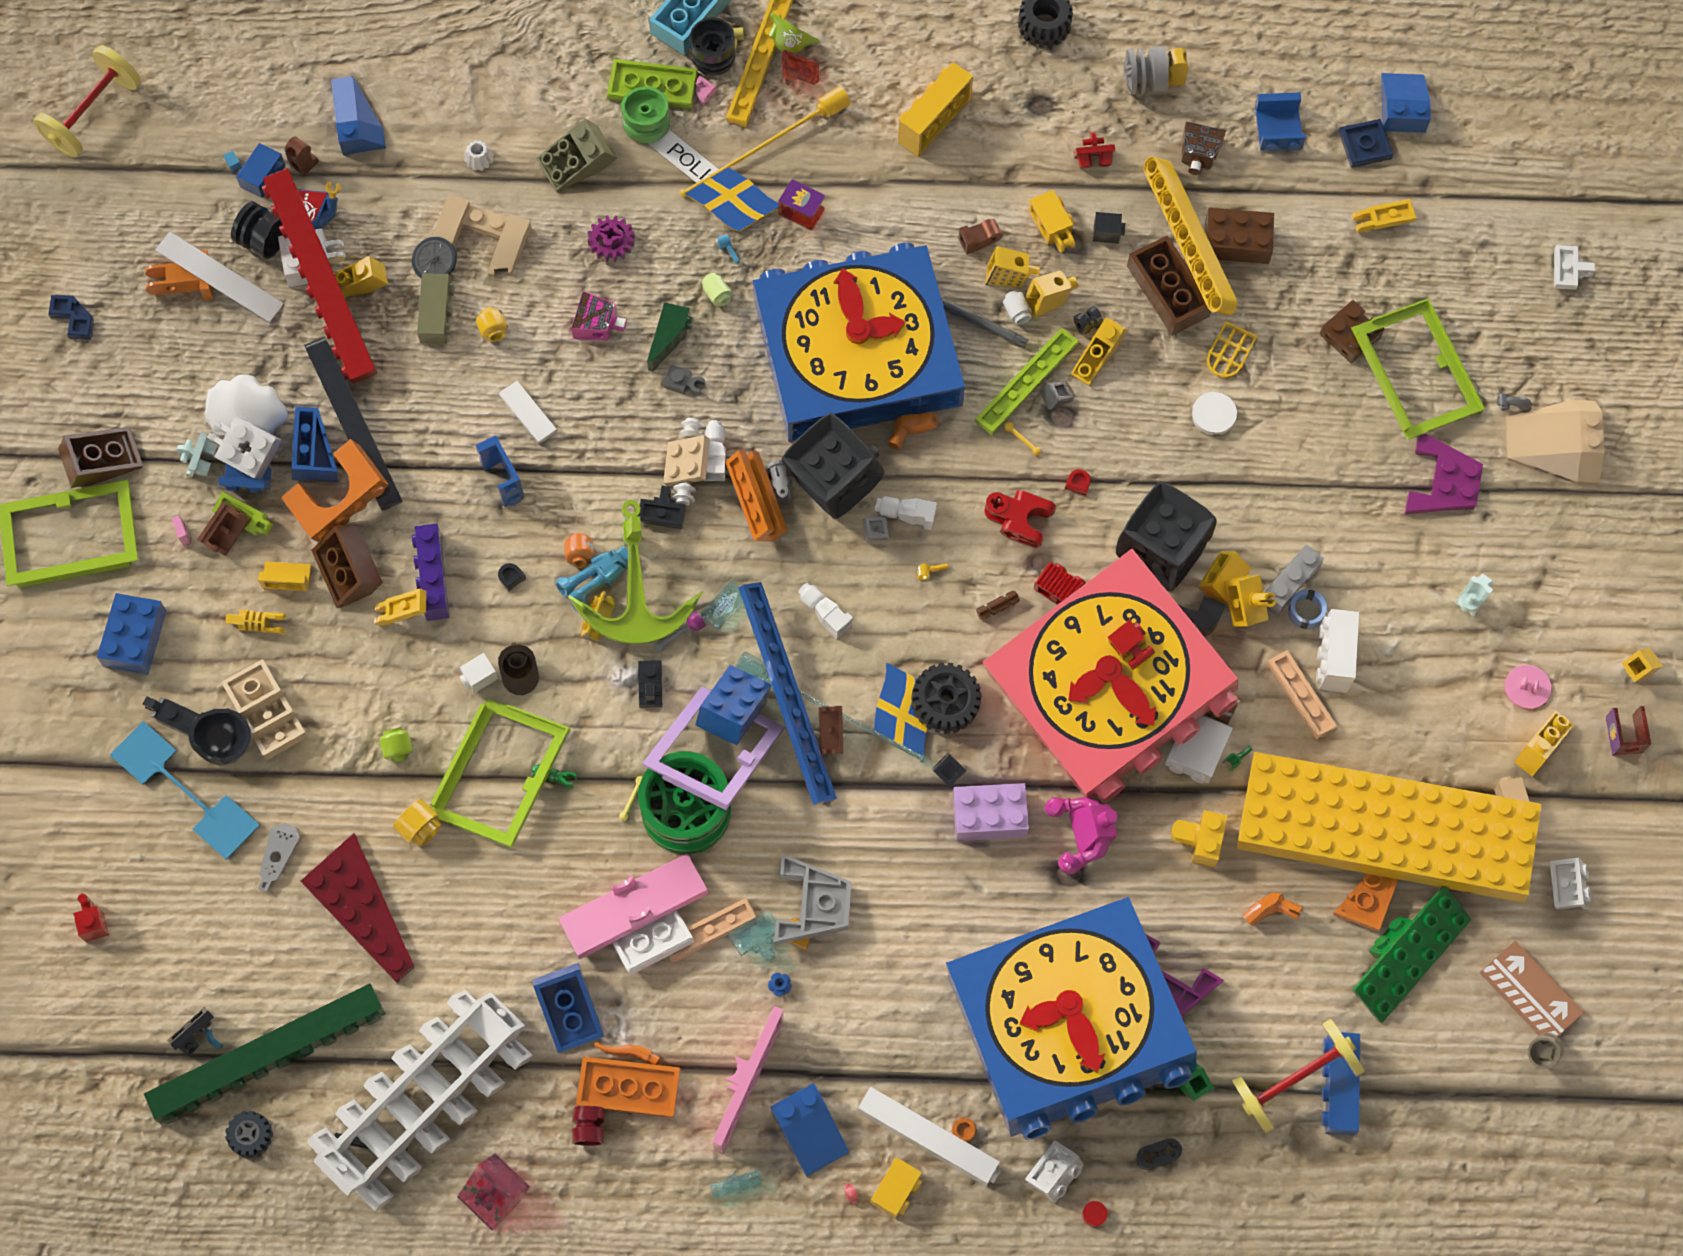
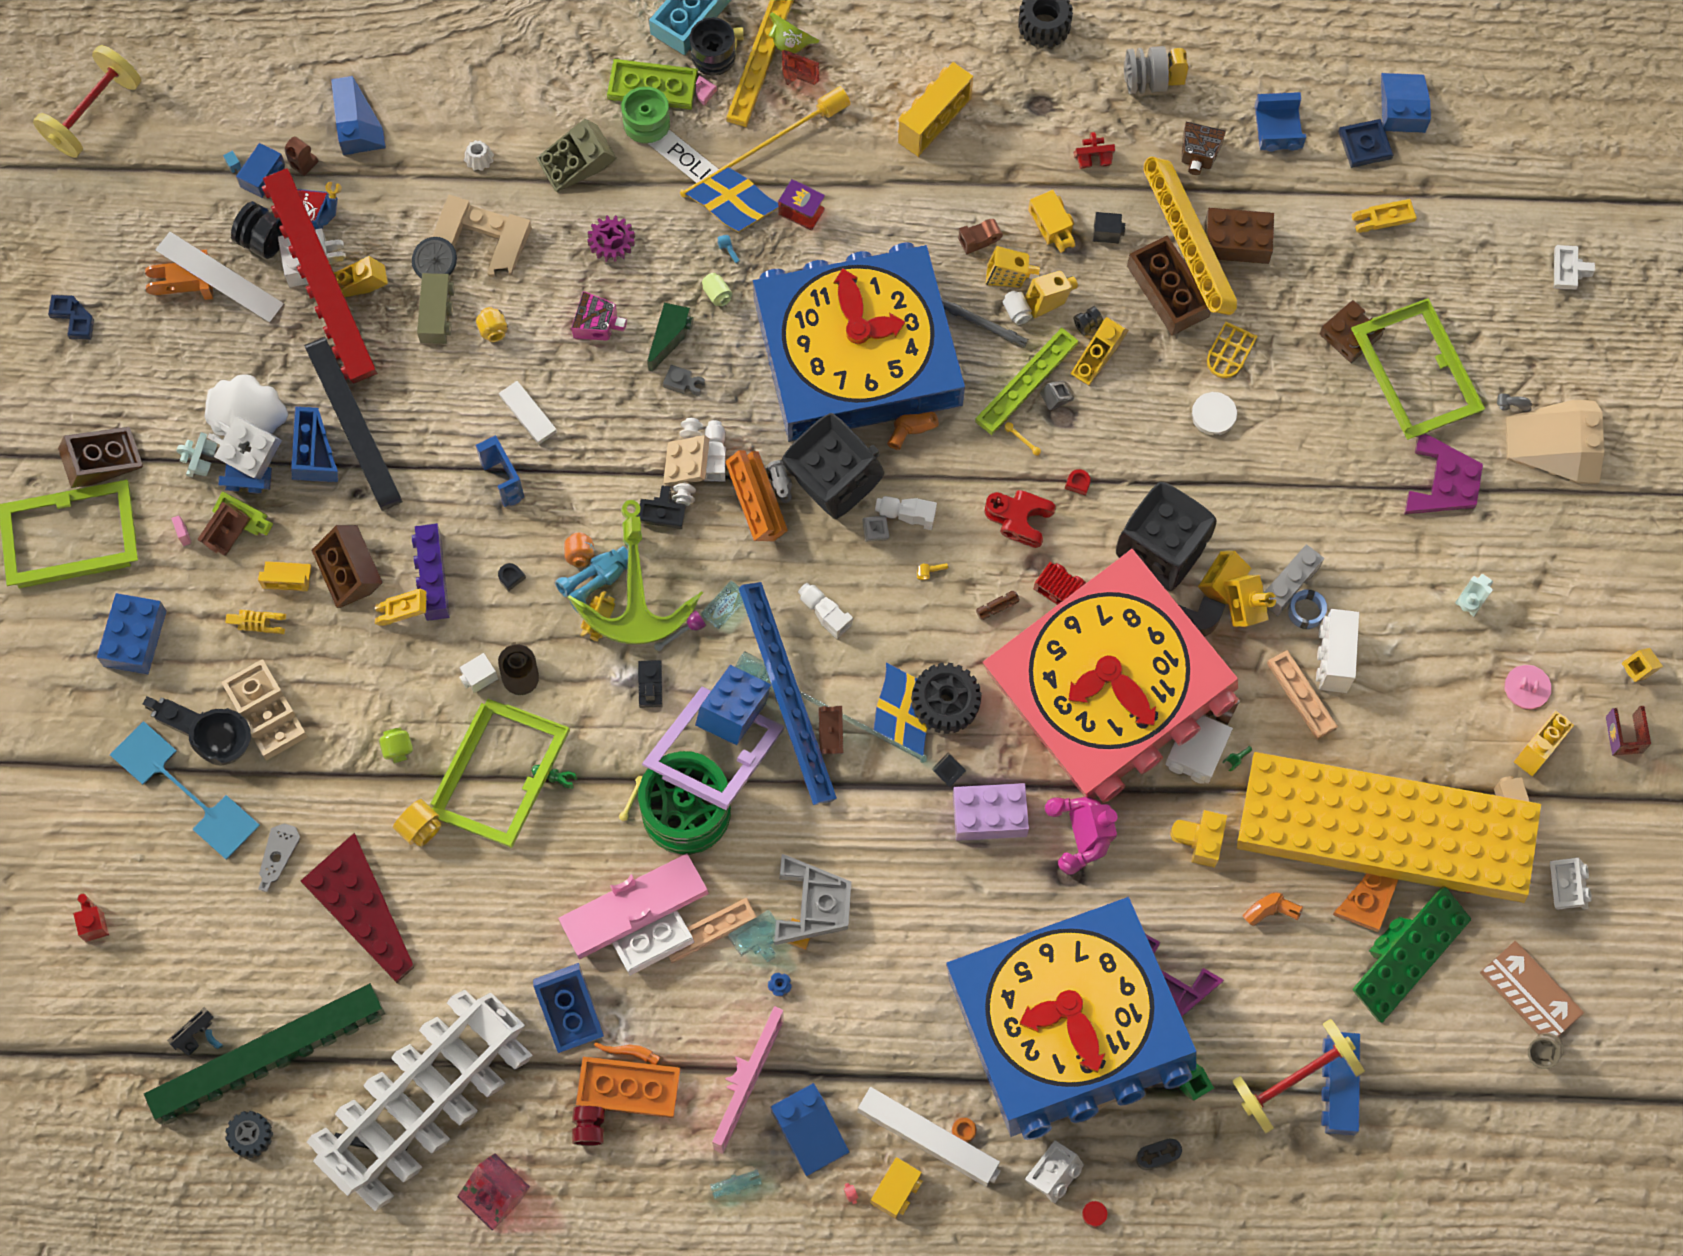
(364, 485): orange arch -> none
(1128, 640): red brick -> none

